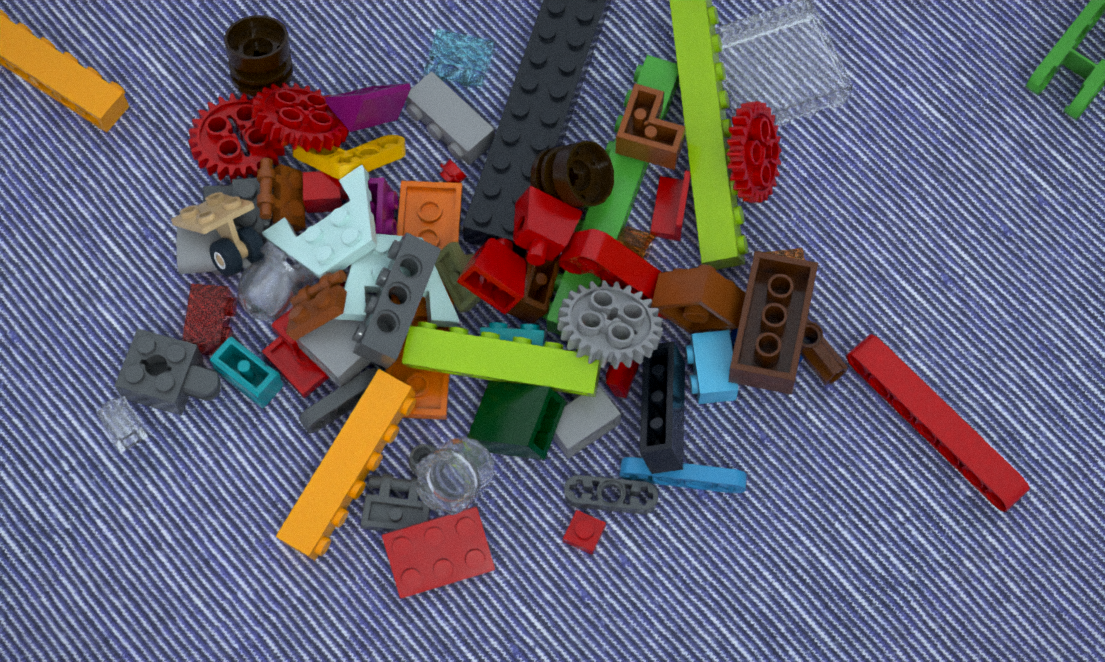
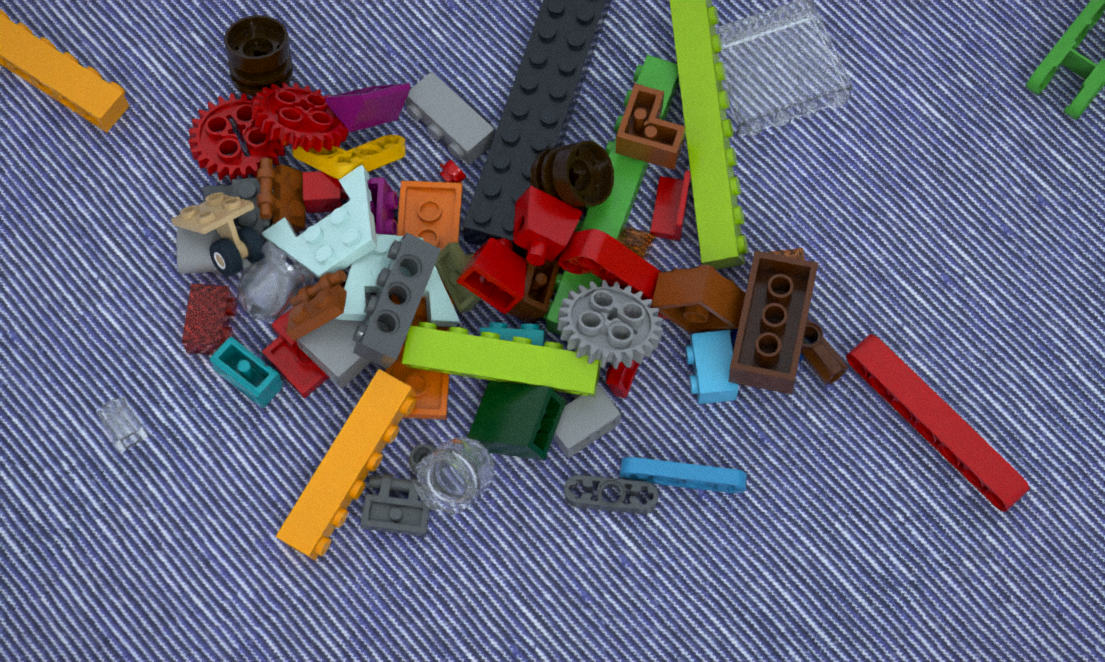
(169, 383): dark grey brick -> none
(336, 403): dark grey beam -> none
(438, 552): red plate -> none
(460, 51): clear light blue plate -> none
(584, 532): red plate -> none
(663, 409): black brick -> none
(754, 152): red gear -> none

